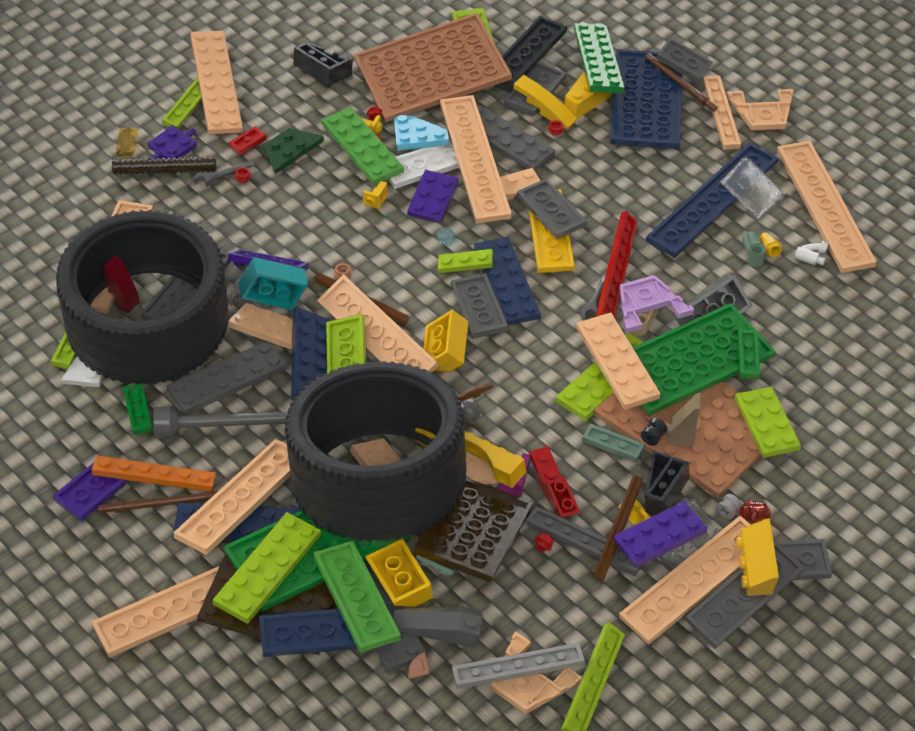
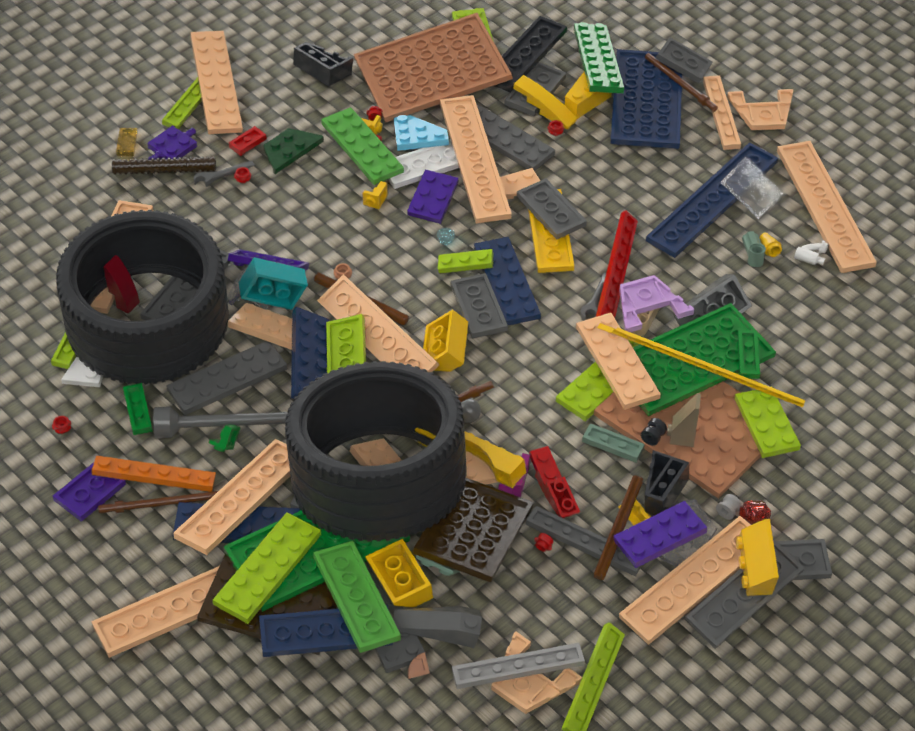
(61, 424): none -> red plate
(228, 438): none -> green bracket
(704, 365): none -> yellow piece

